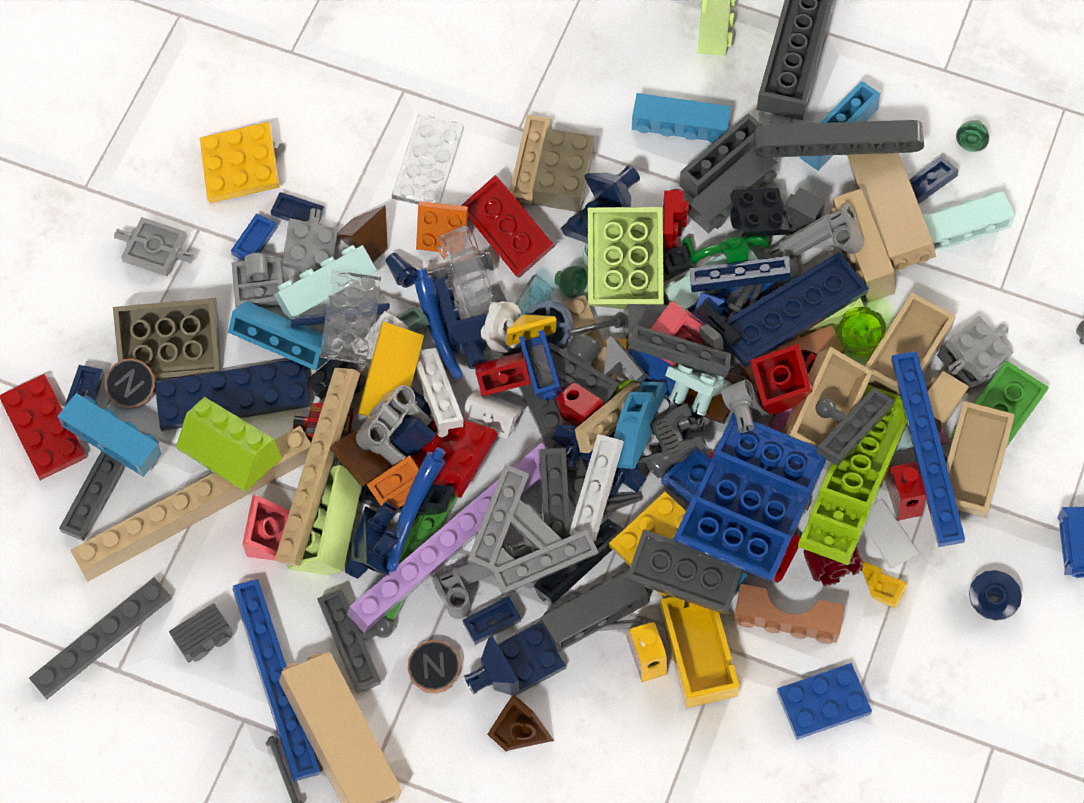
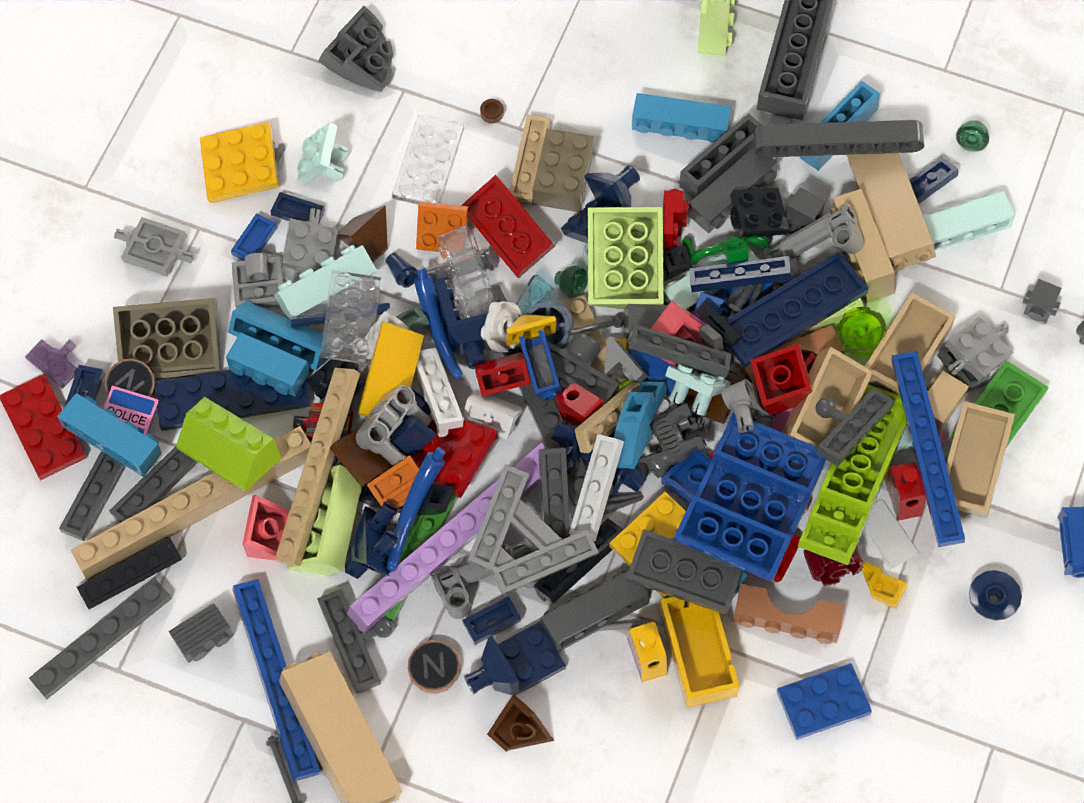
(53, 361): none -> clear purple plate
(129, 573): none -> black hinge
(132, 408): none -> piece
(153, 485): none -> dark grey plate
(267, 365): none -> dark azure brick
(317, 155): none -> light aqua plate
(360, 52): none -> dark grey brick
(492, 111): none -> reddish brown tile
(1042, 301): none -> dark grey brick

